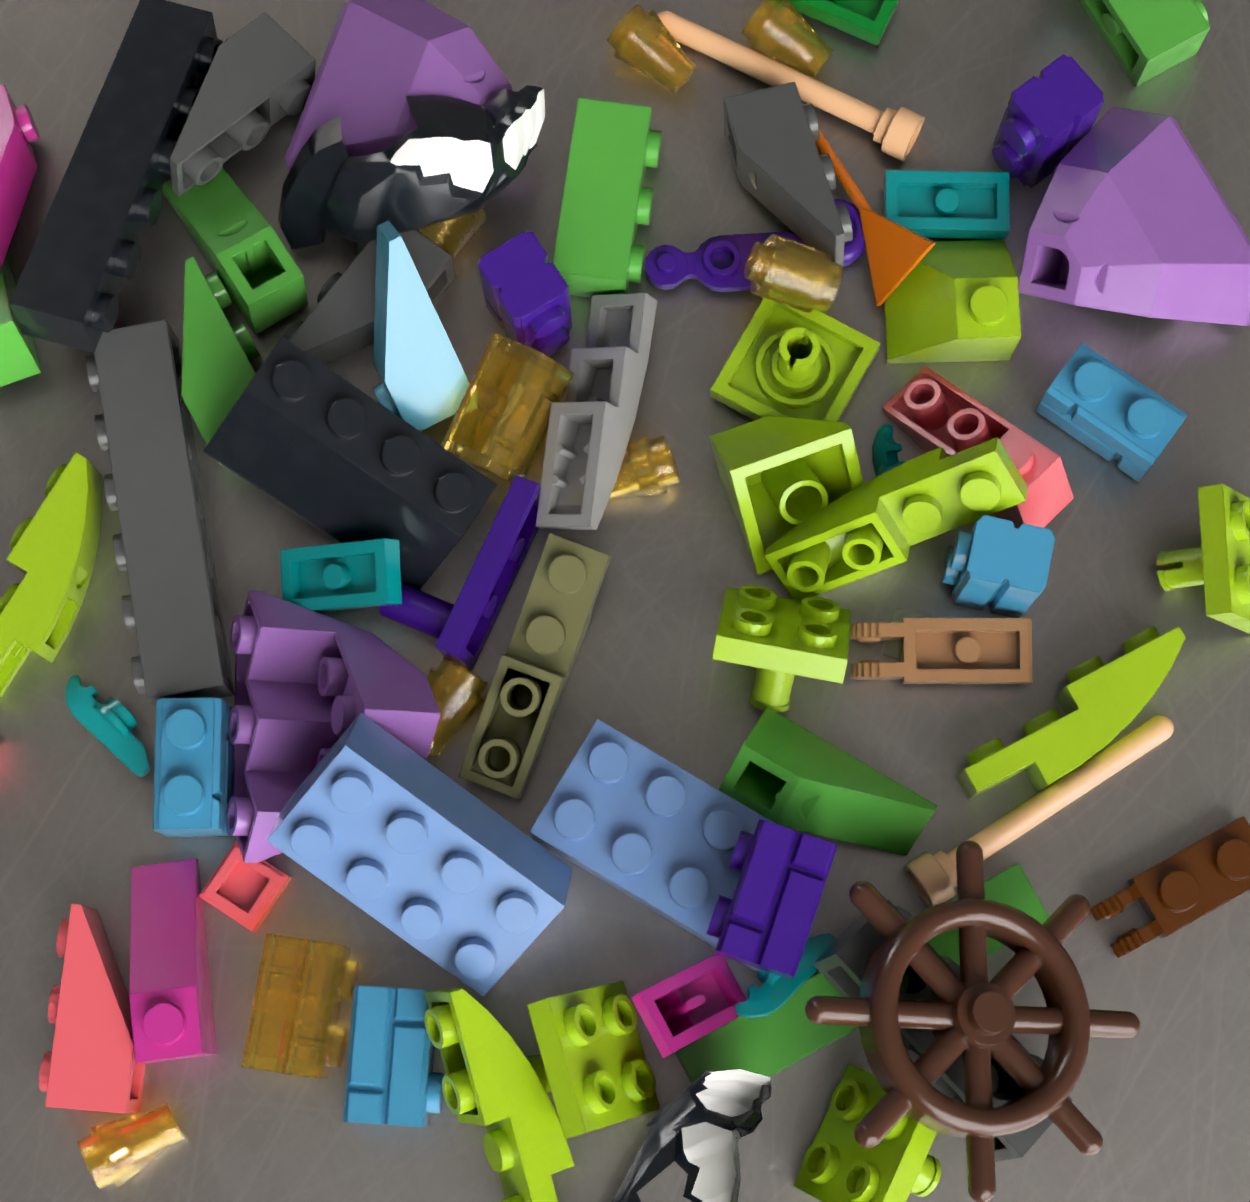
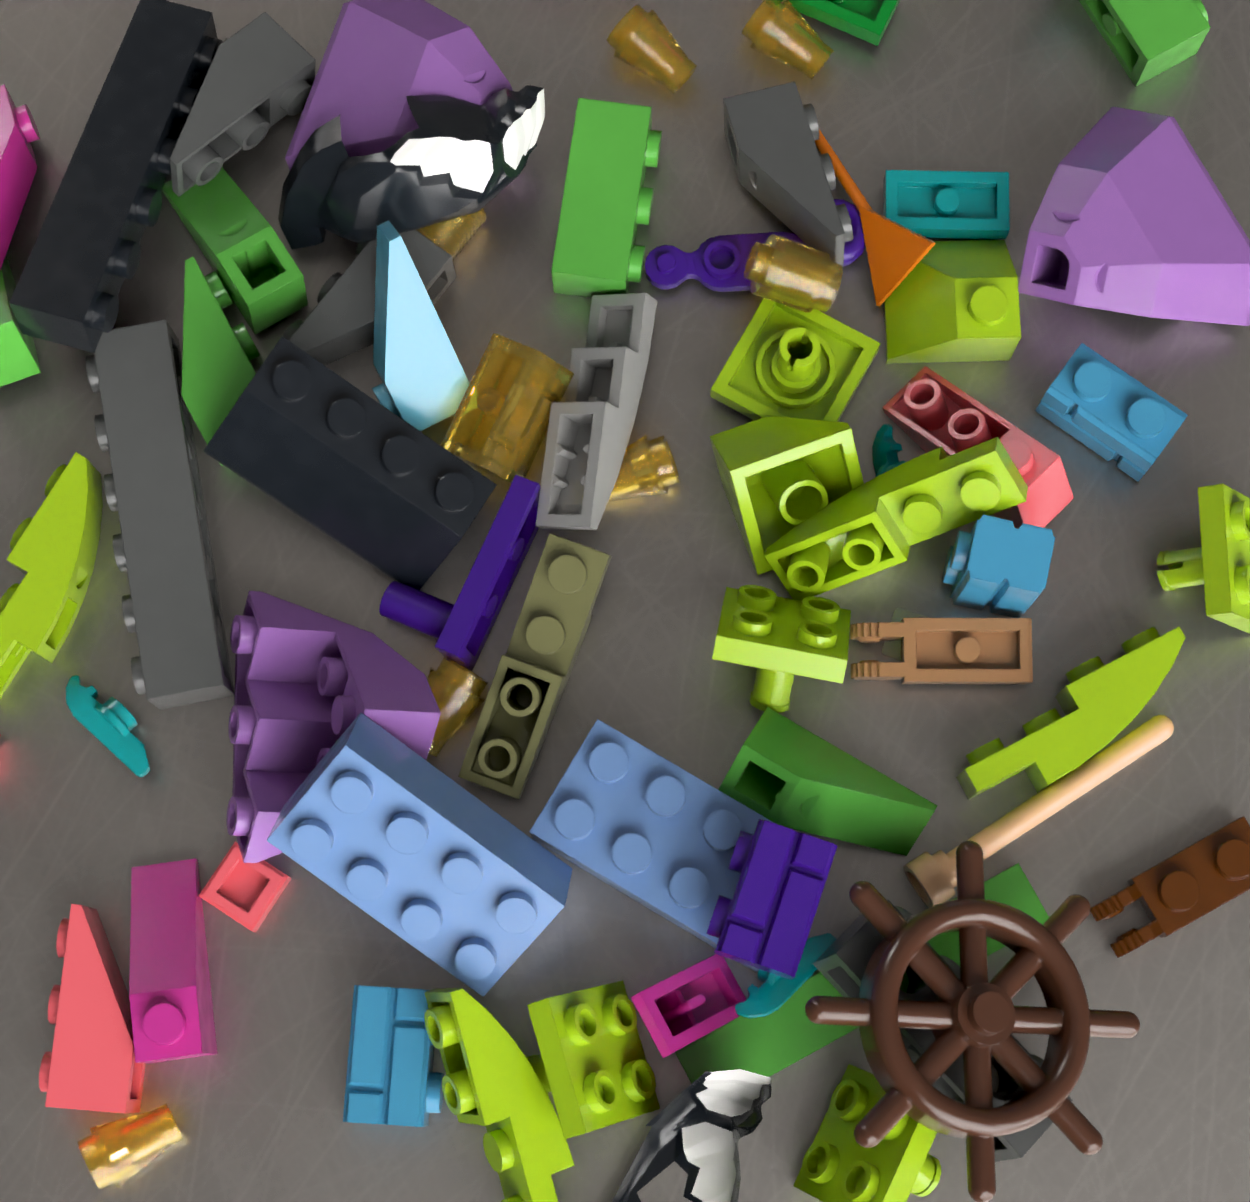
(192, 767): dark azure brick -> none
(299, 1007): clear yellow brick -> none
(342, 575): teal plate -> none
(526, 294): dark purple brick -> none
(892, 129): light nougat piece -> none
(1046, 121): dark purple brick -> none

